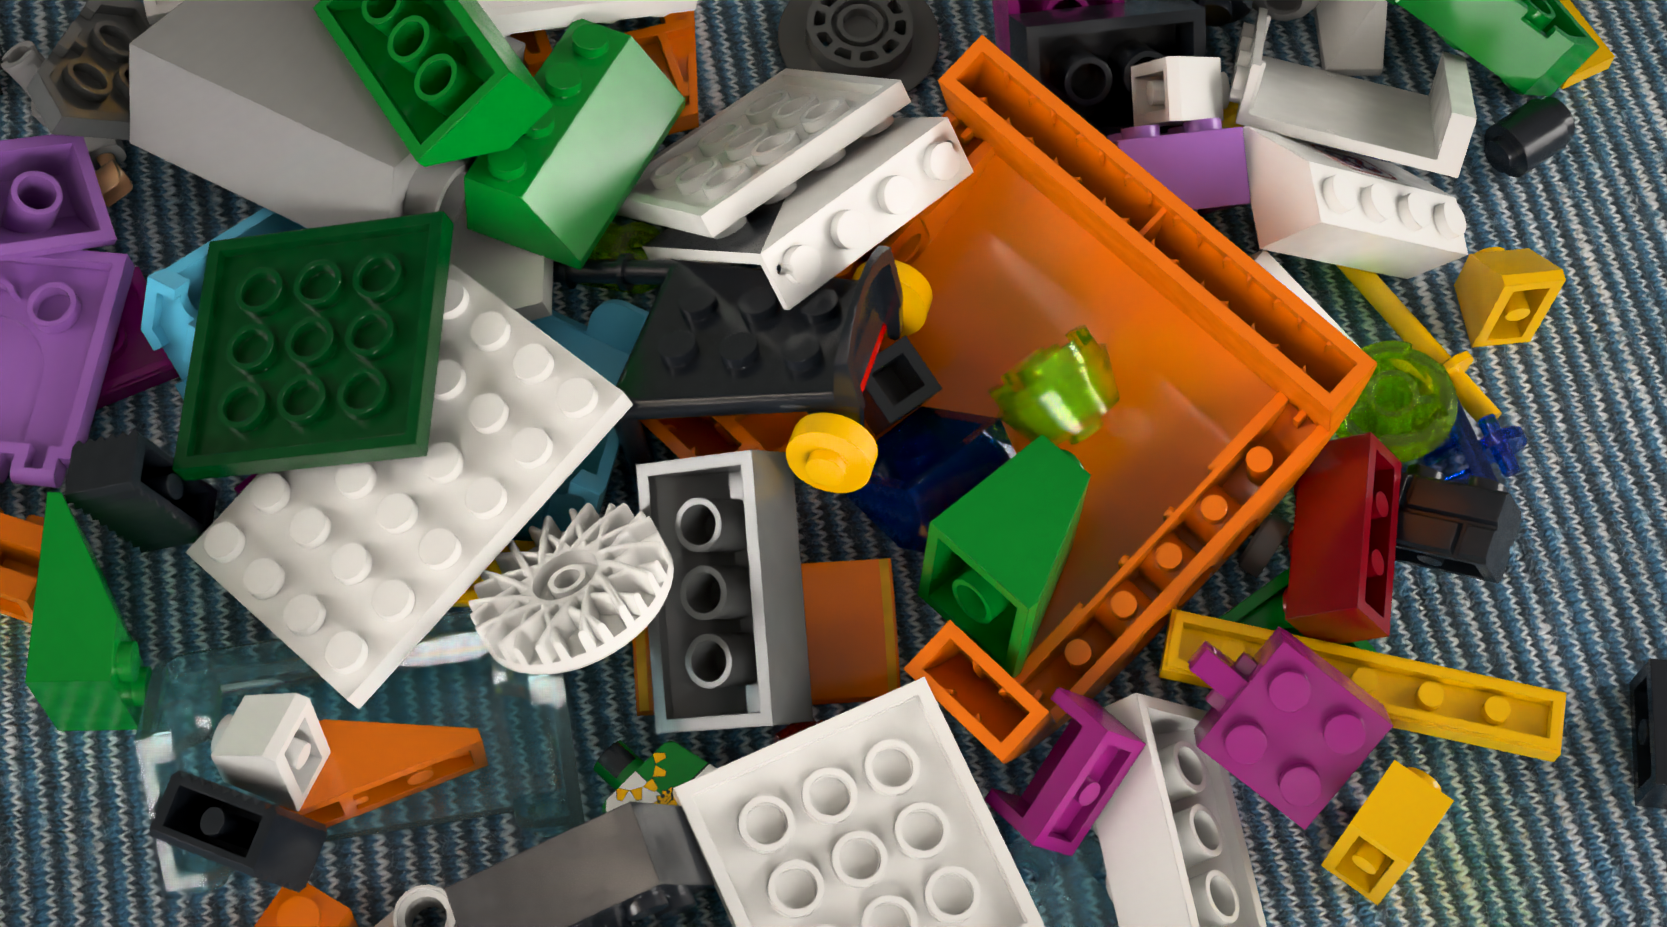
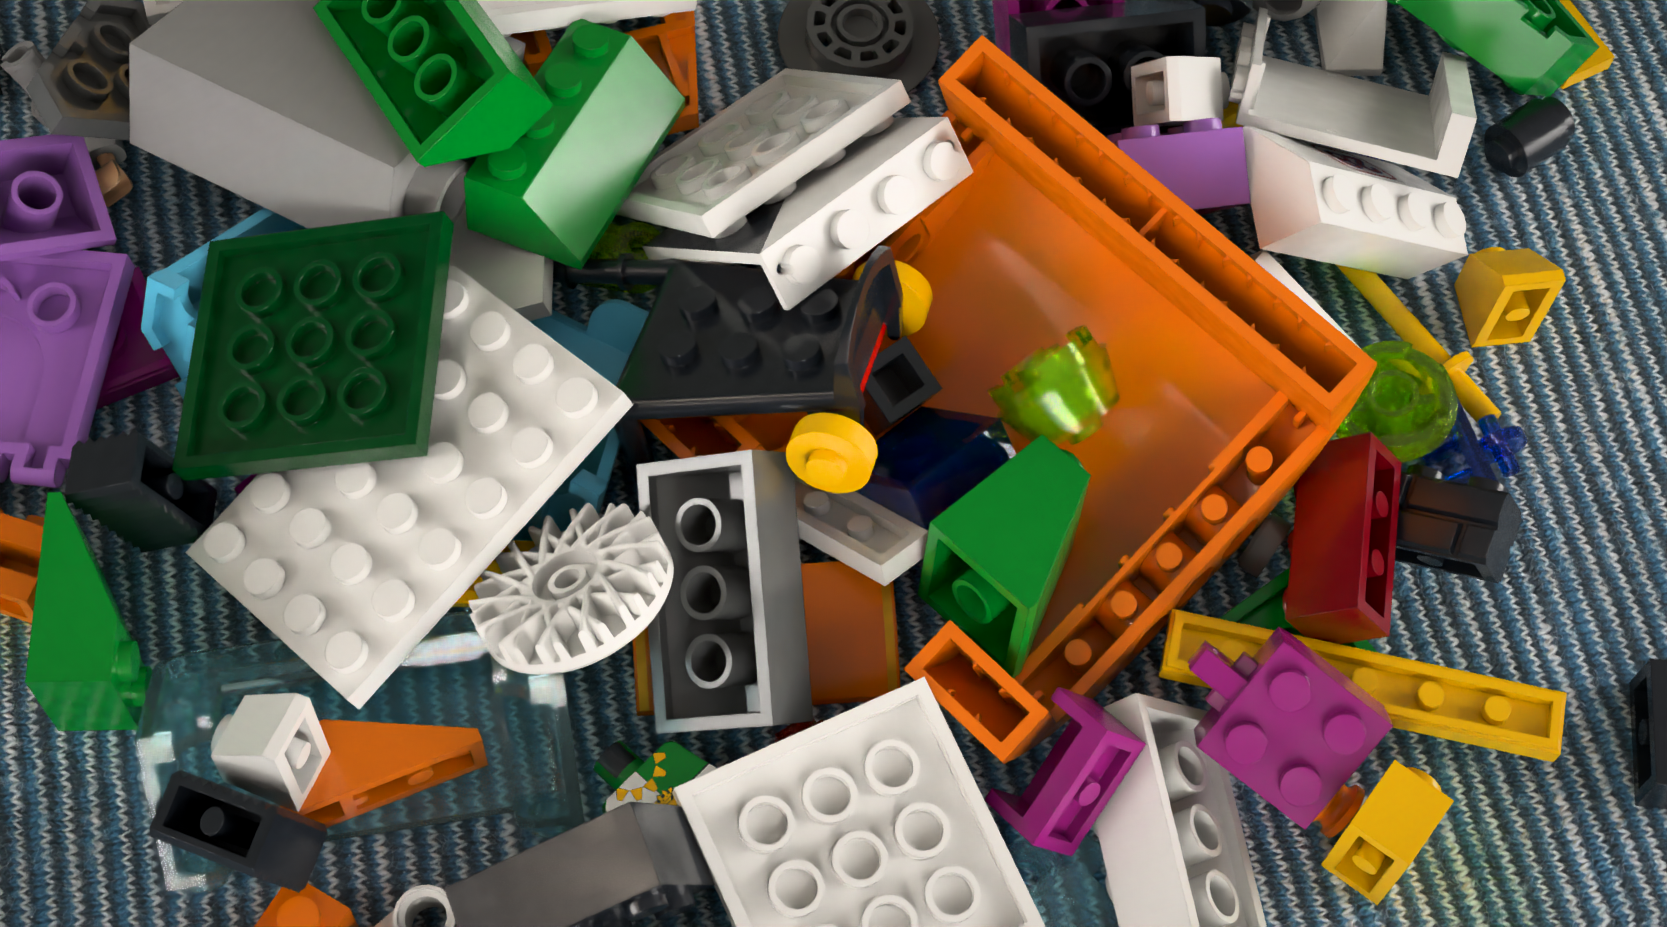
(858, 532): none -> white plate
(1340, 810): none -> orange bush

